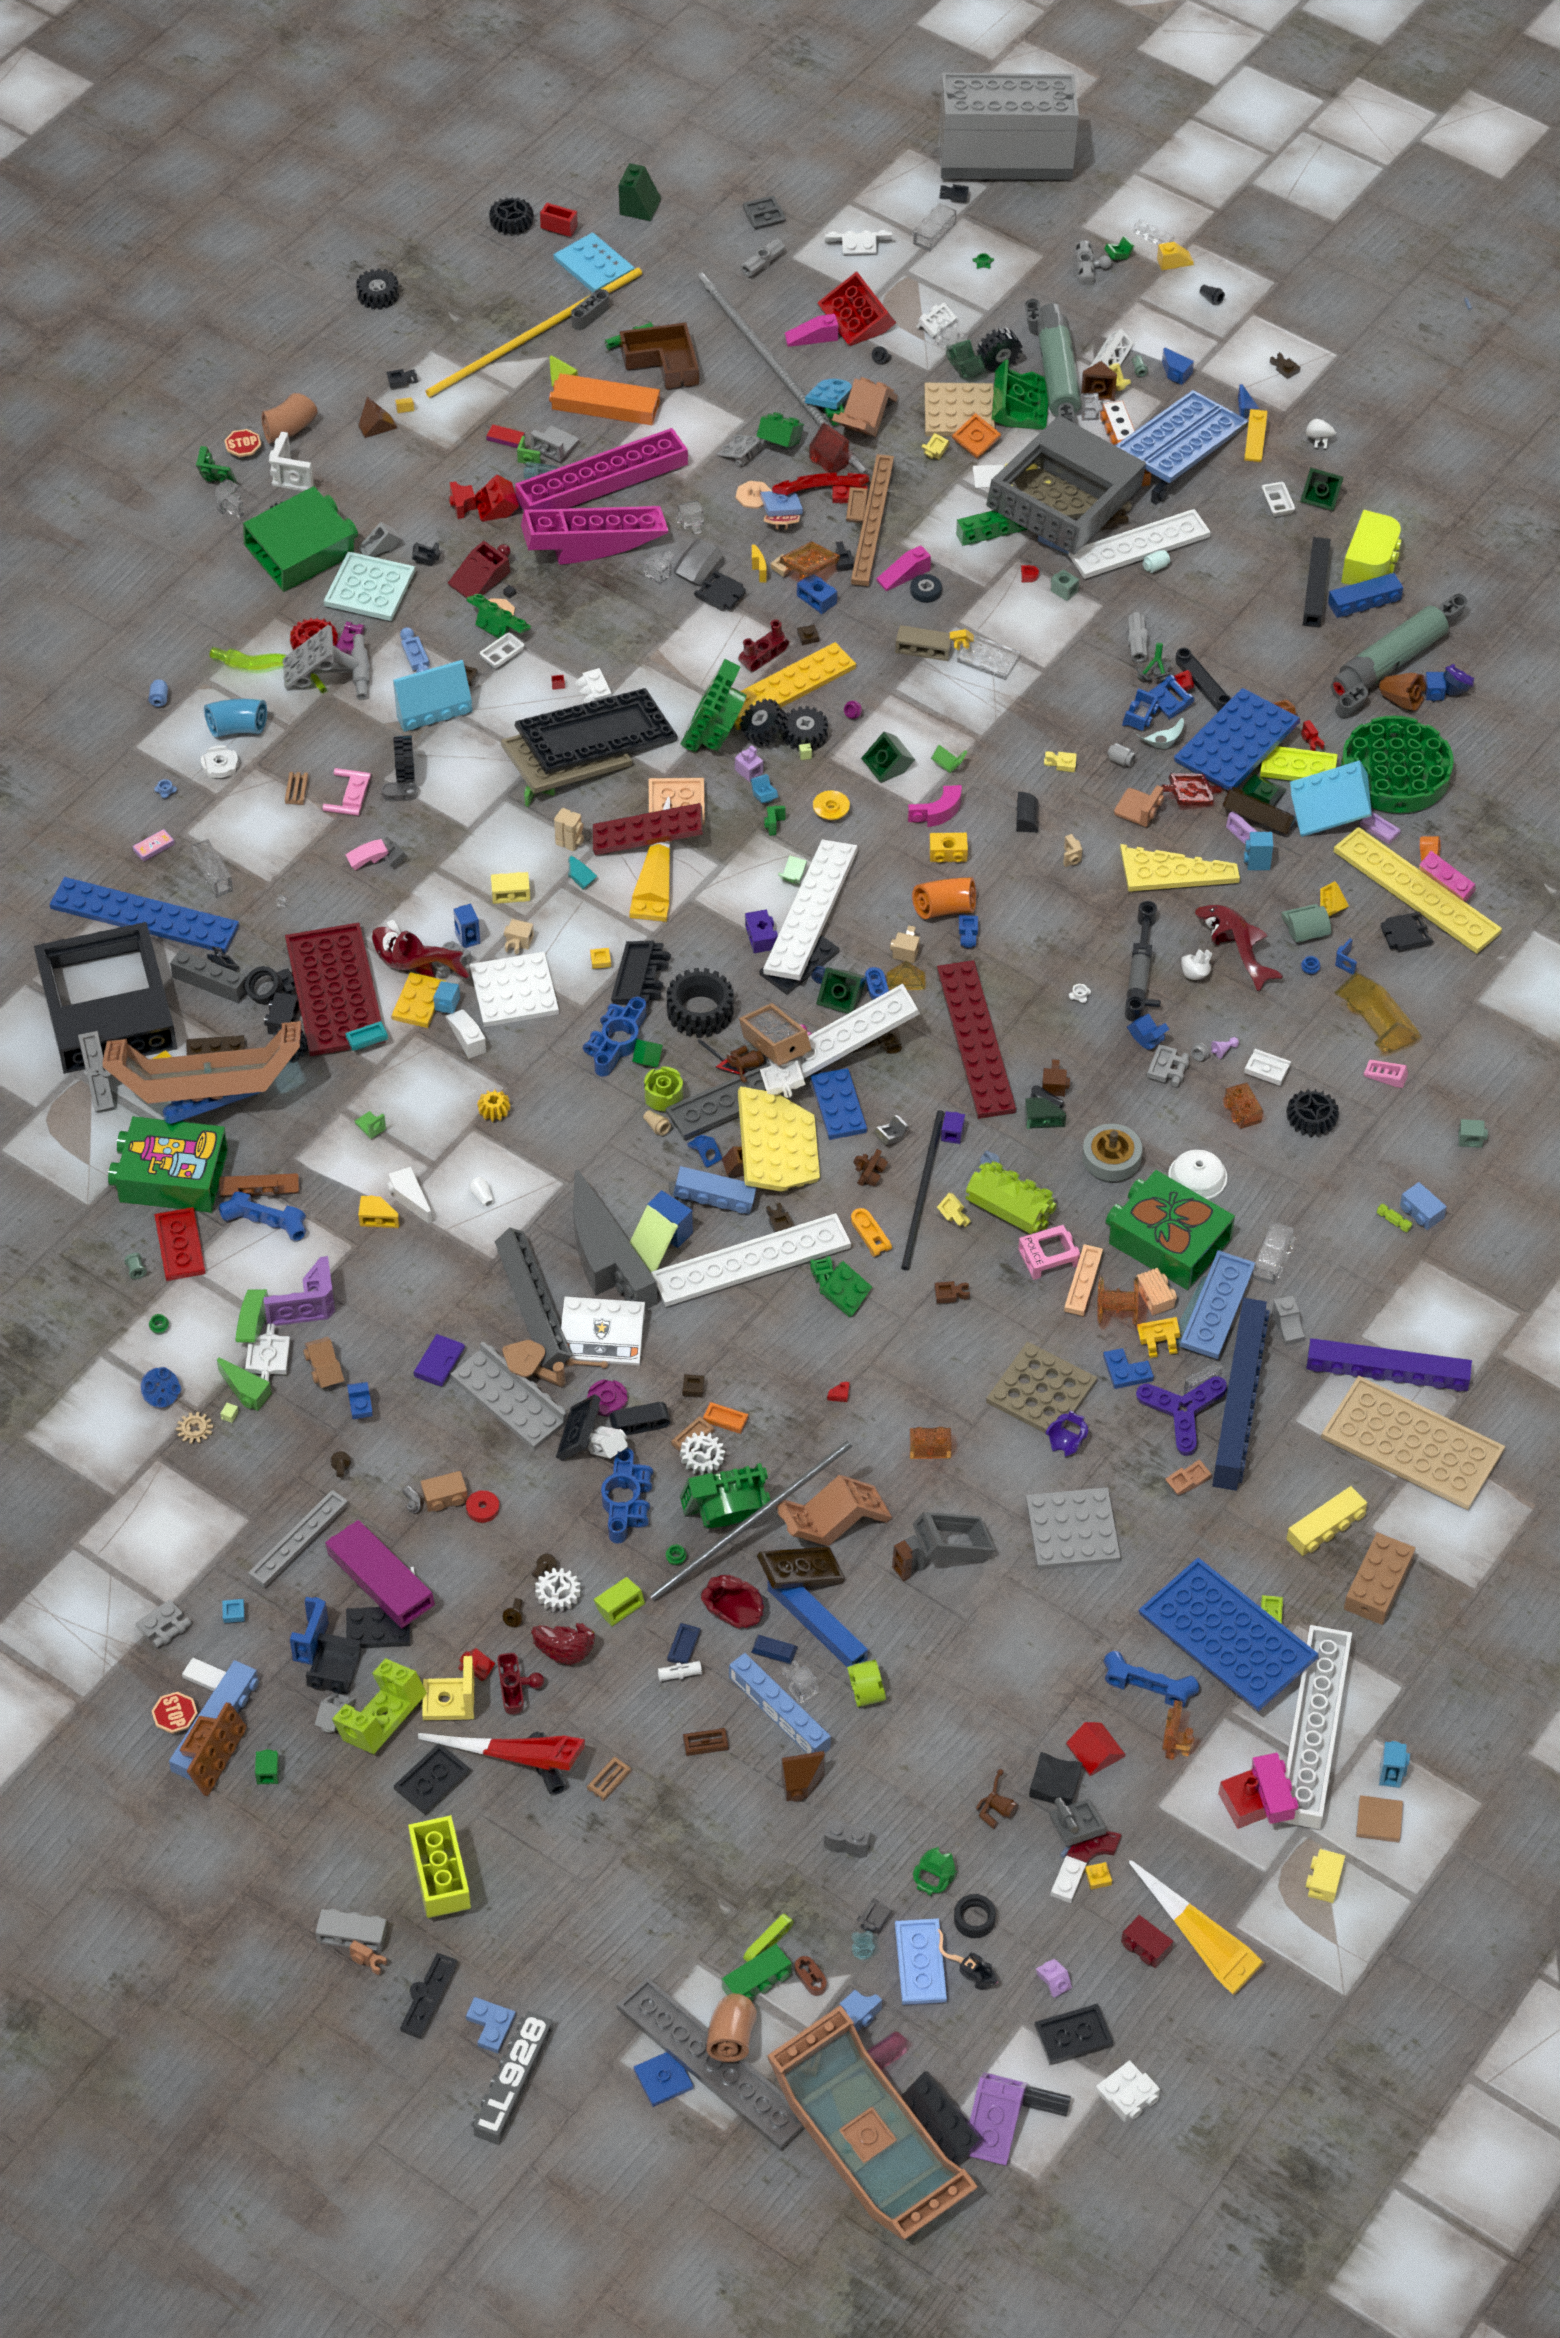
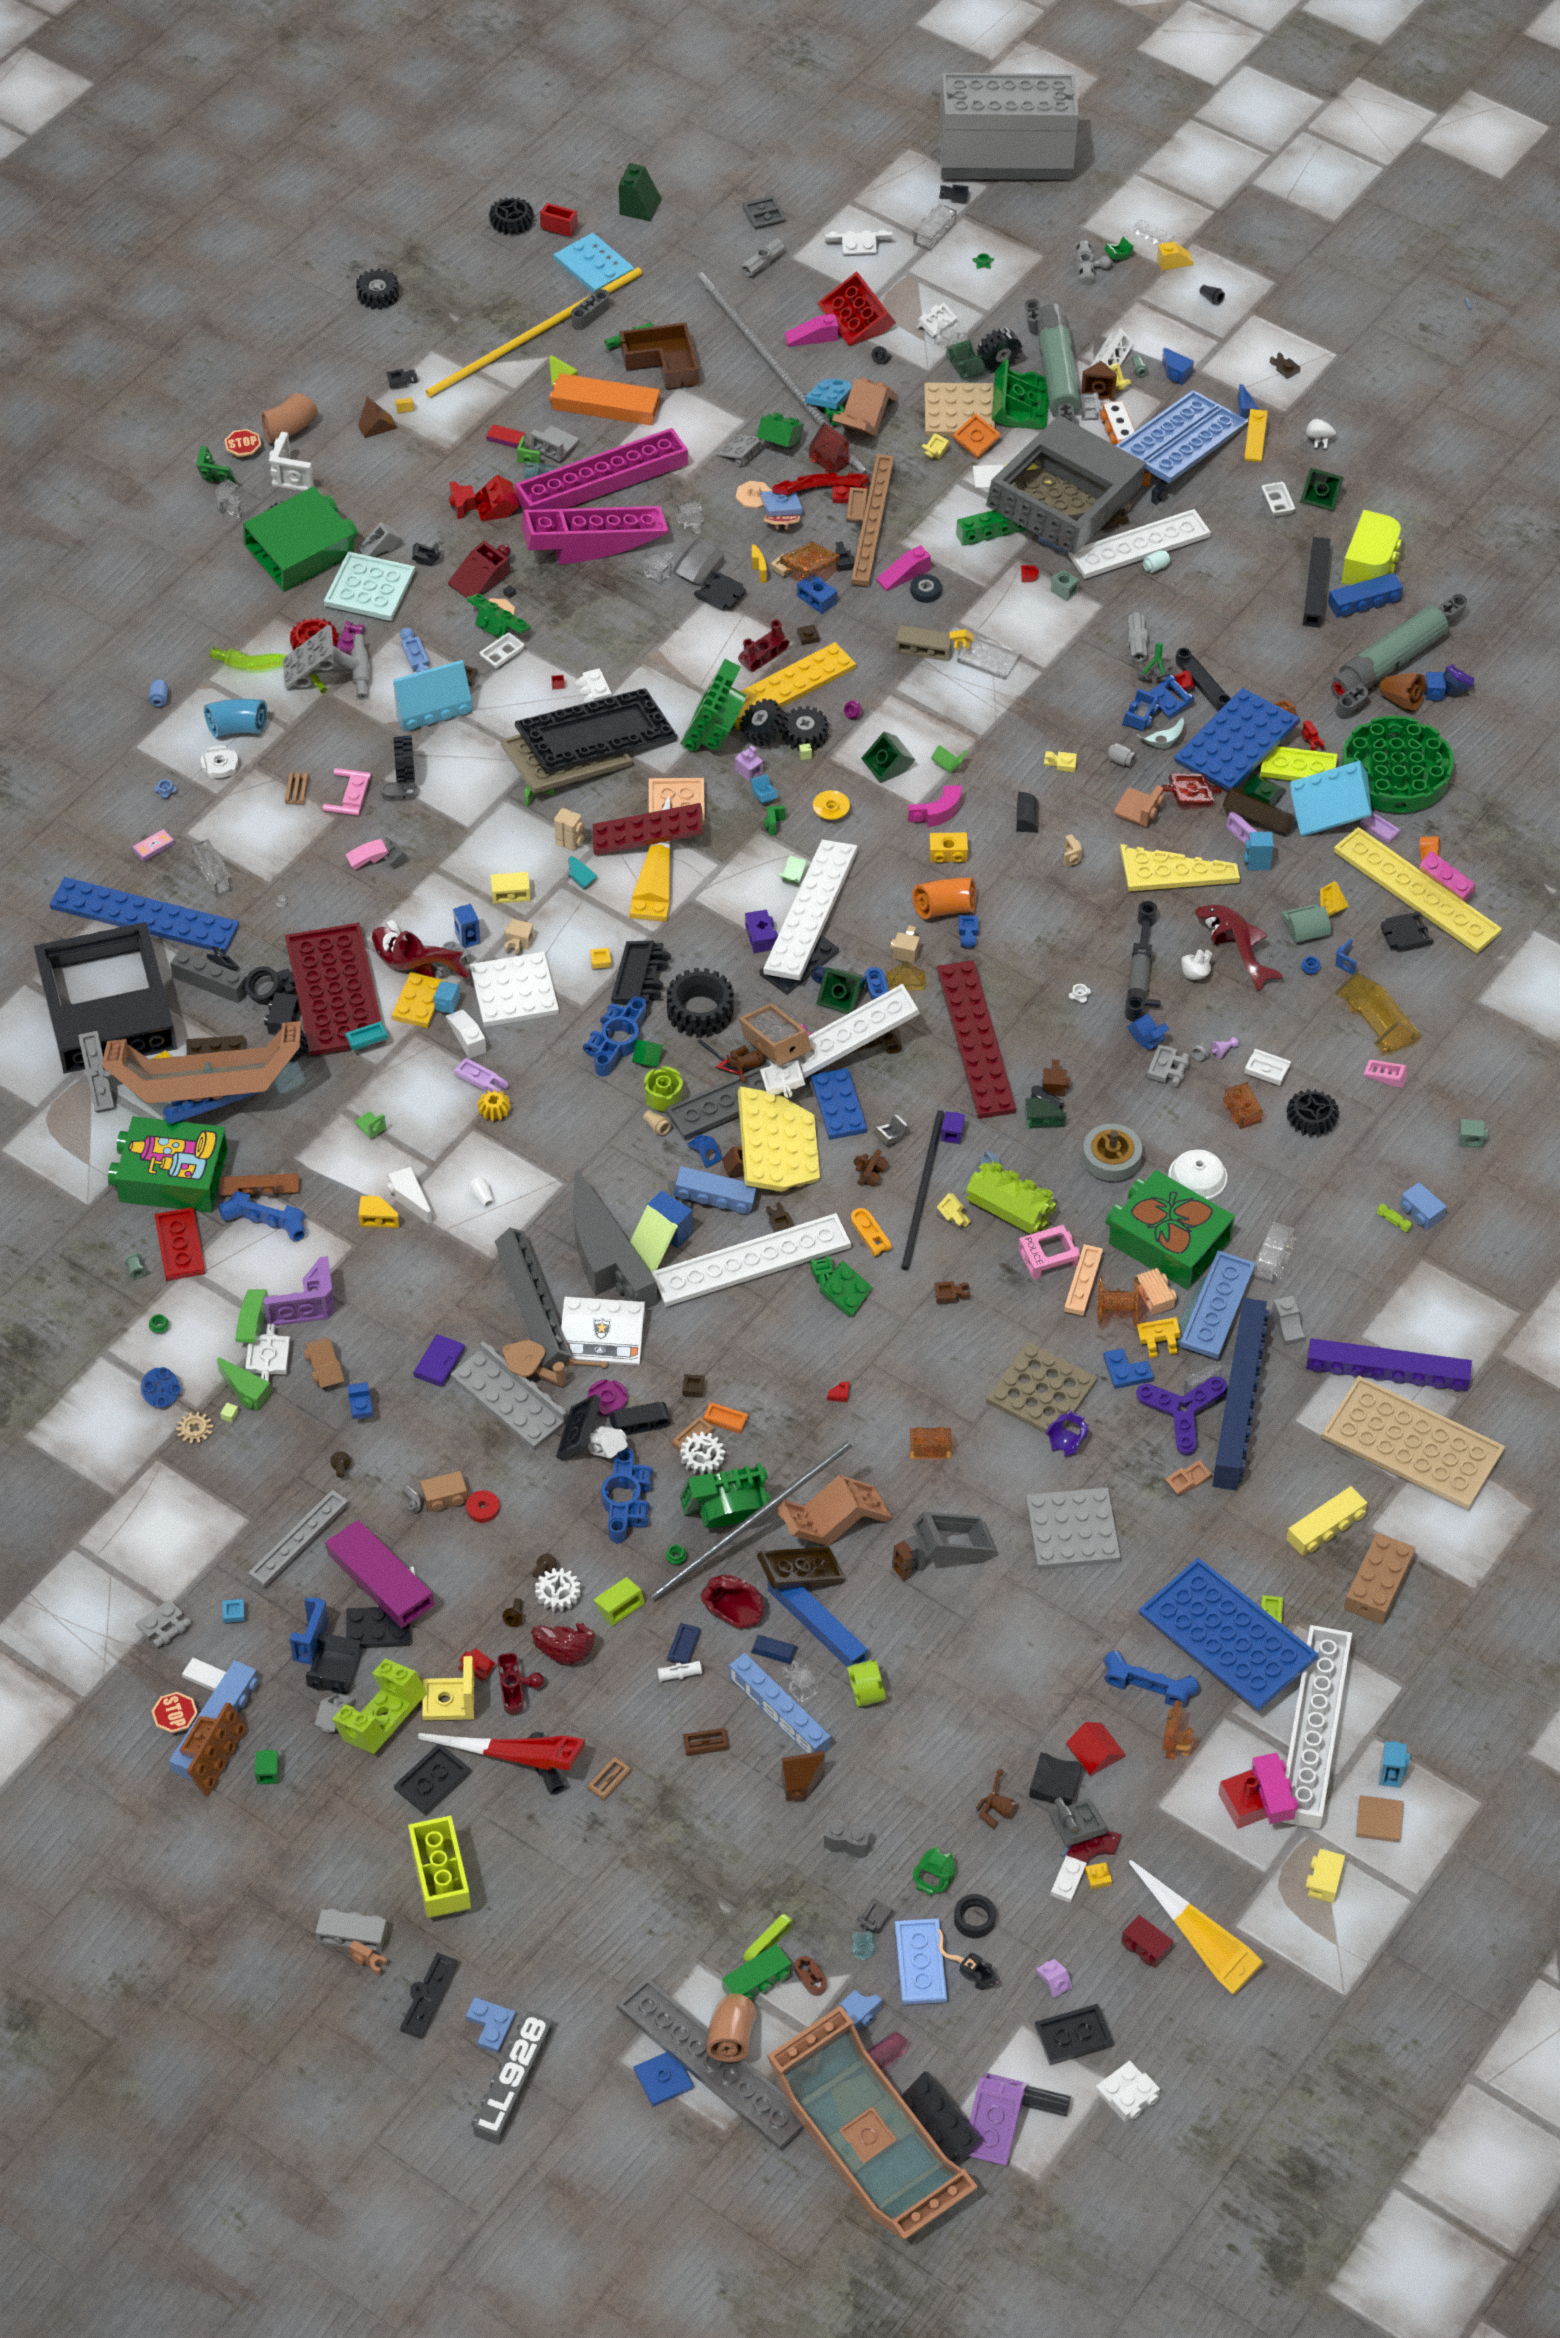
(479, 1076): none -> lavender hinge

